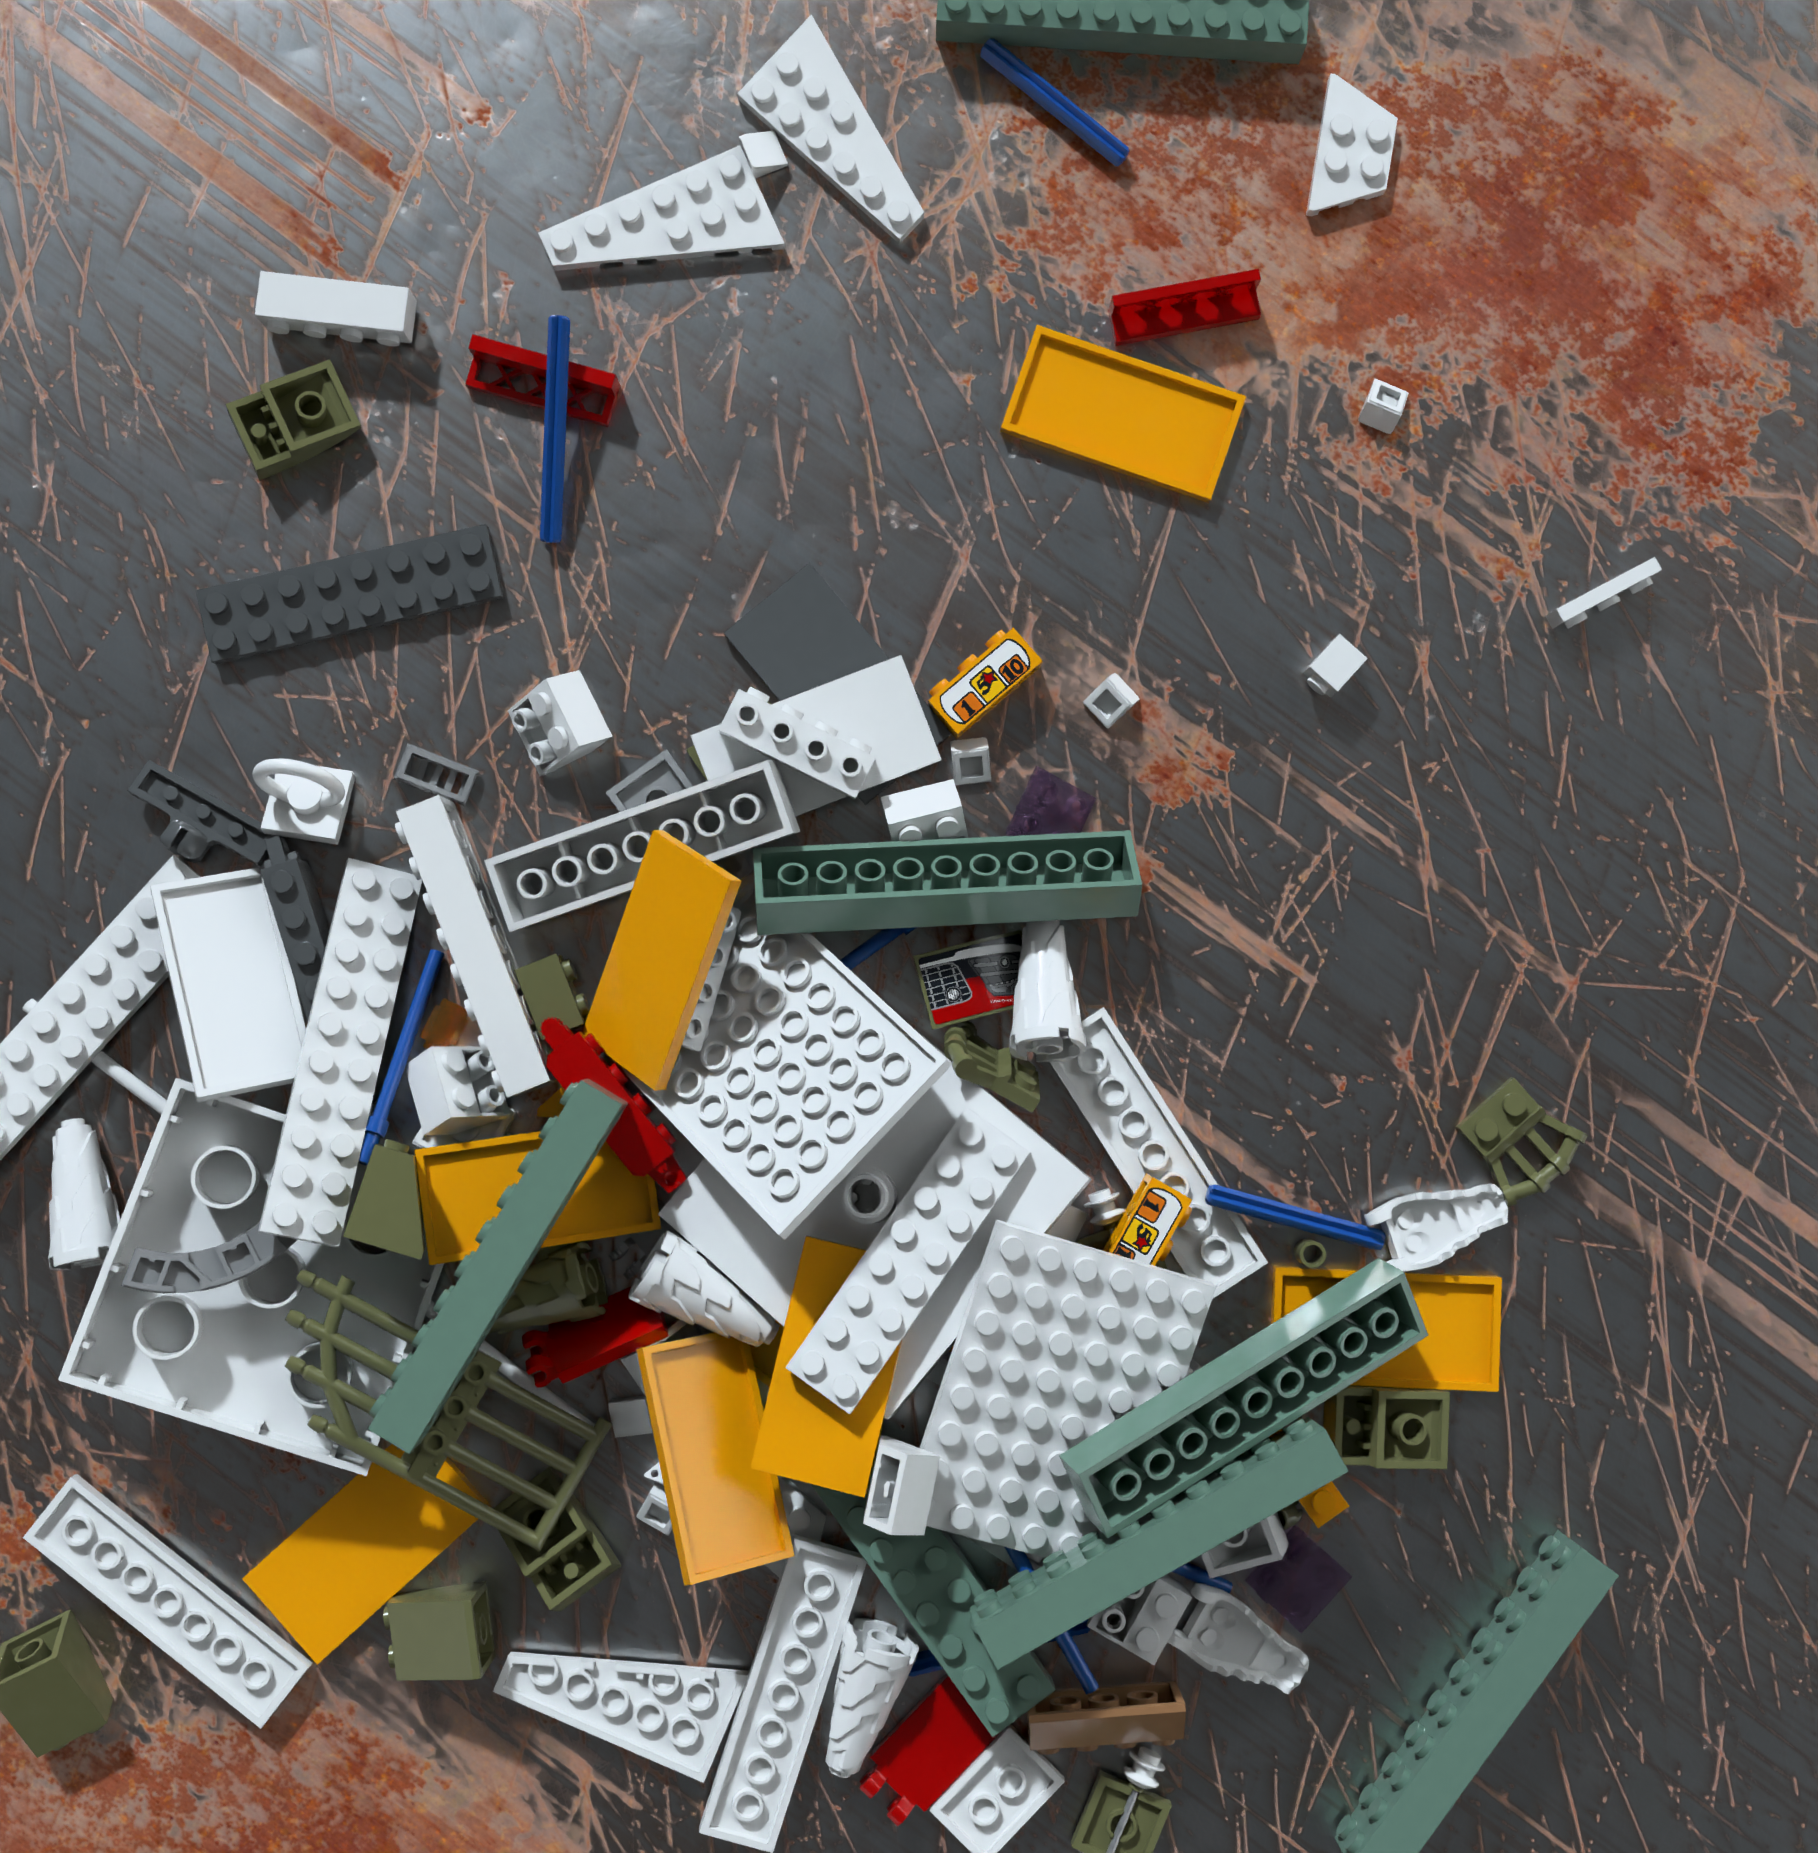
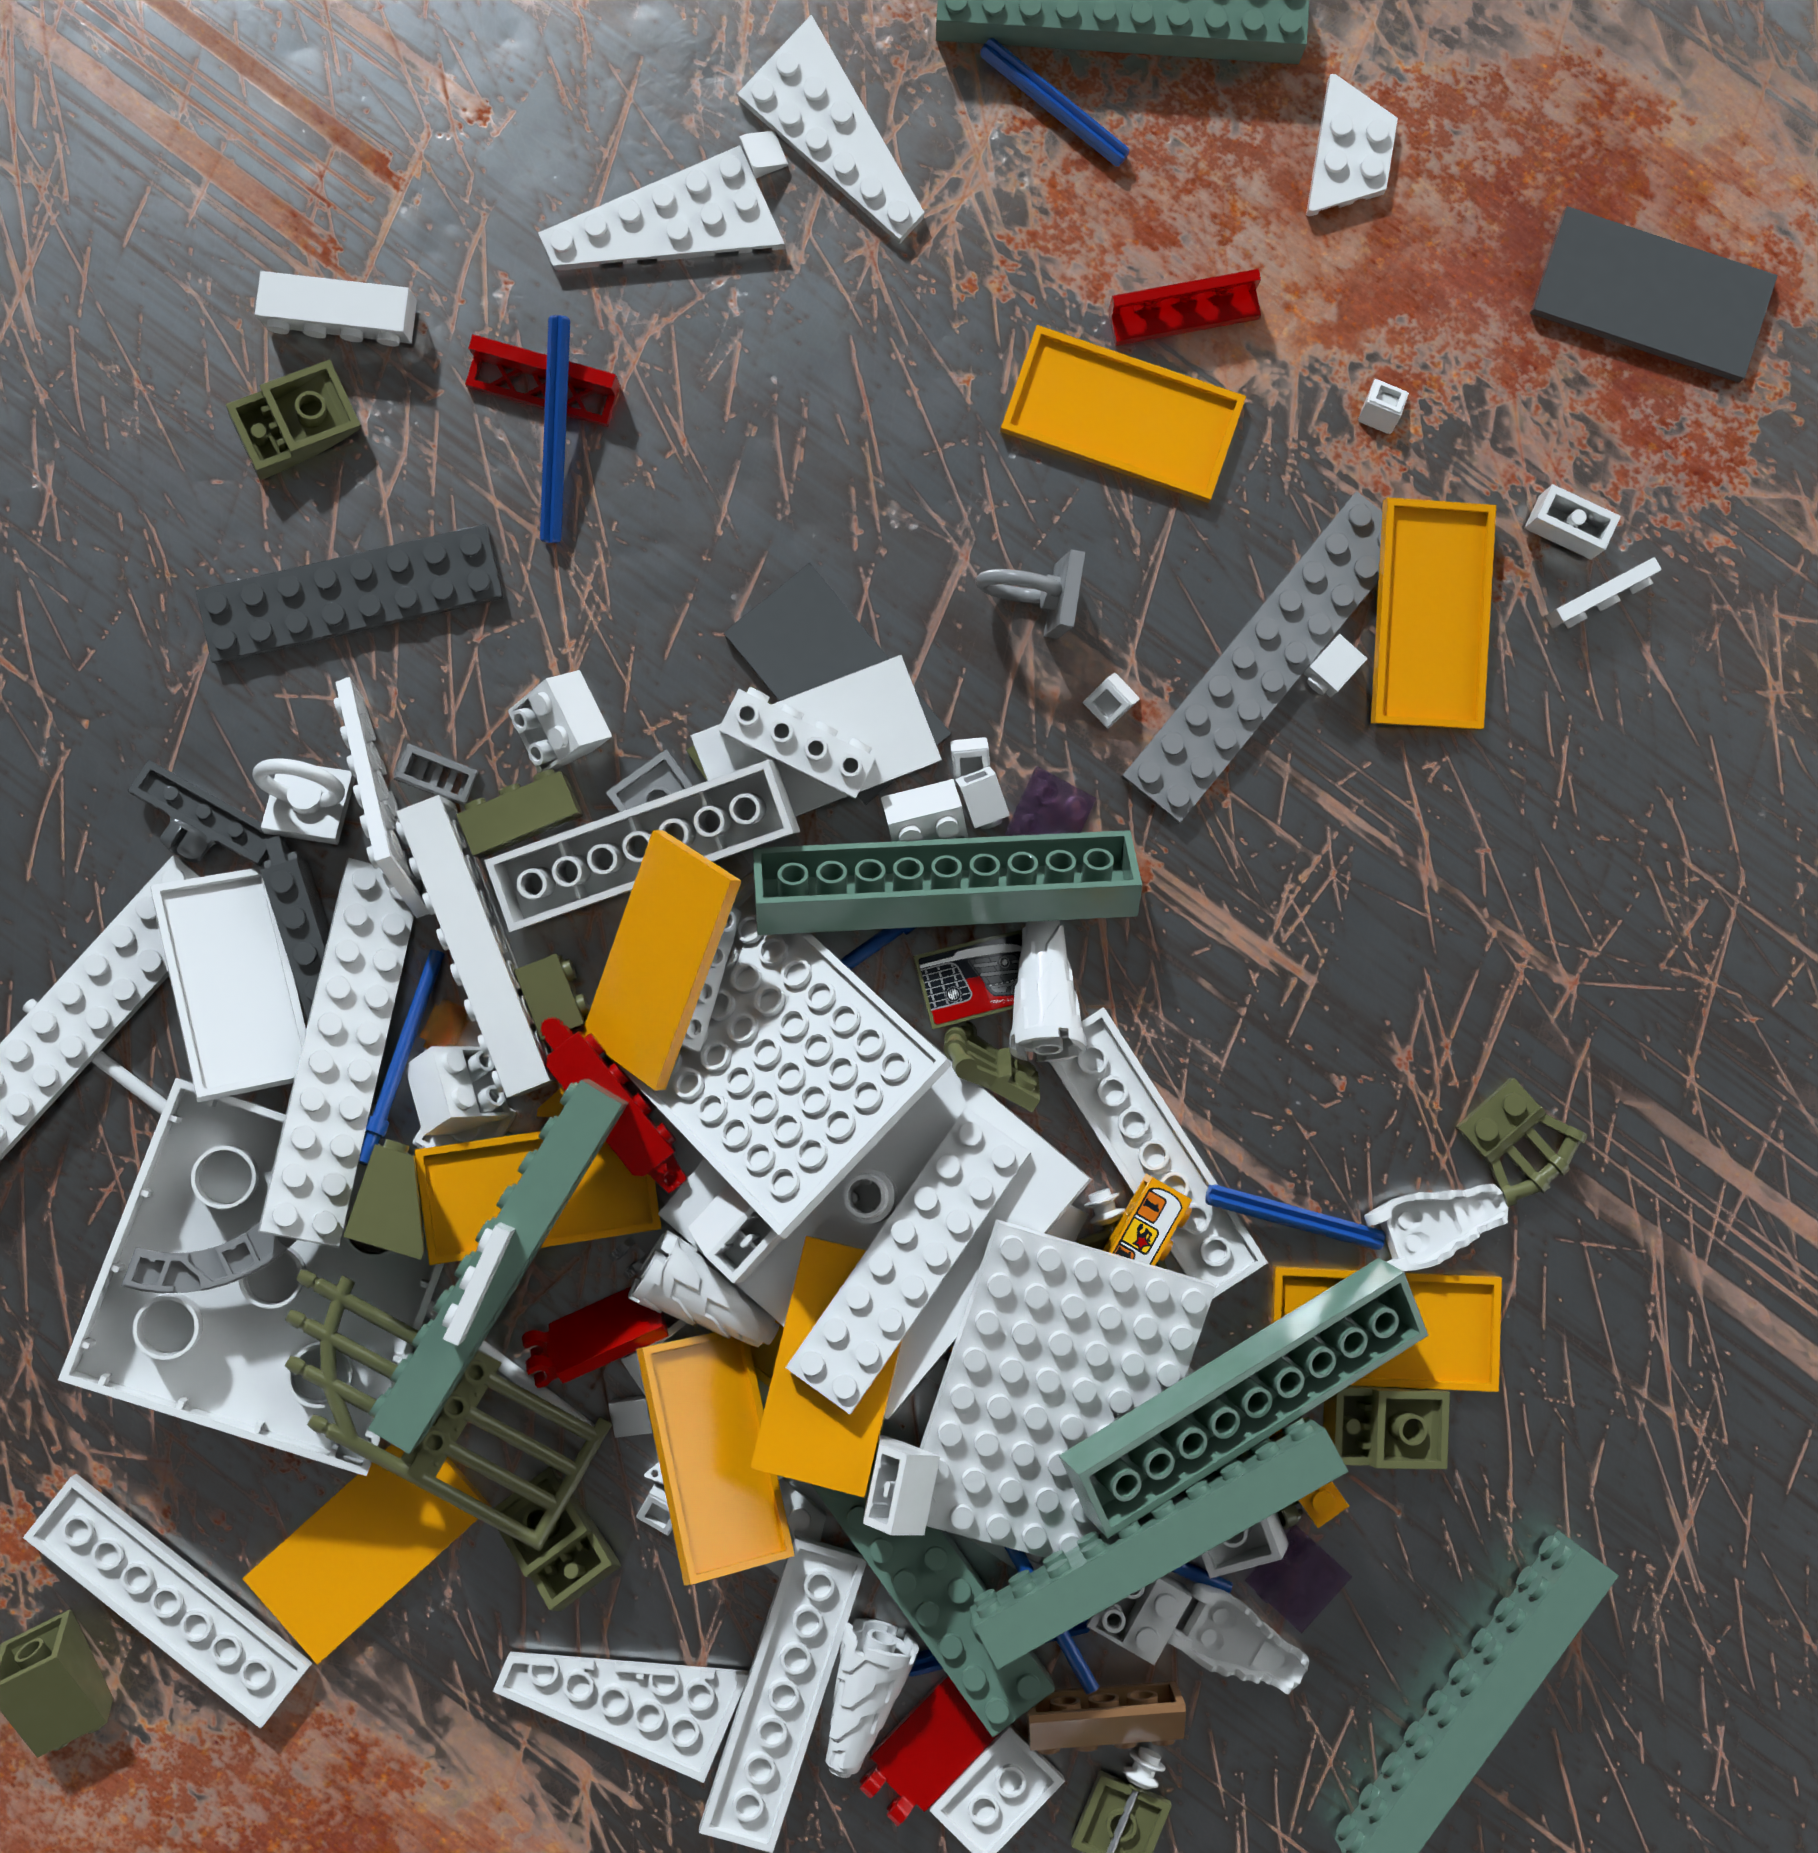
(82, 1203): white cone -> none
(375, 799): none -> white wing
(440, 1633): olive slope -> none
(476, 1282): none -> white plate
(519, 813): none -> olive brick
(556, 1291): olive cone -> none
(733, 1235): none -> white slope
(982, 798): none -> white brick
(983, 681): brick -> none
(1053, 592): none -> light grey tile
(1262, 662): none -> light grey plate
(1320, 1255): olive hinge -> none
(1433, 613): none -> light orange tile
(1572, 522): none -> white brick
(1653, 294): none -> dark grey tile

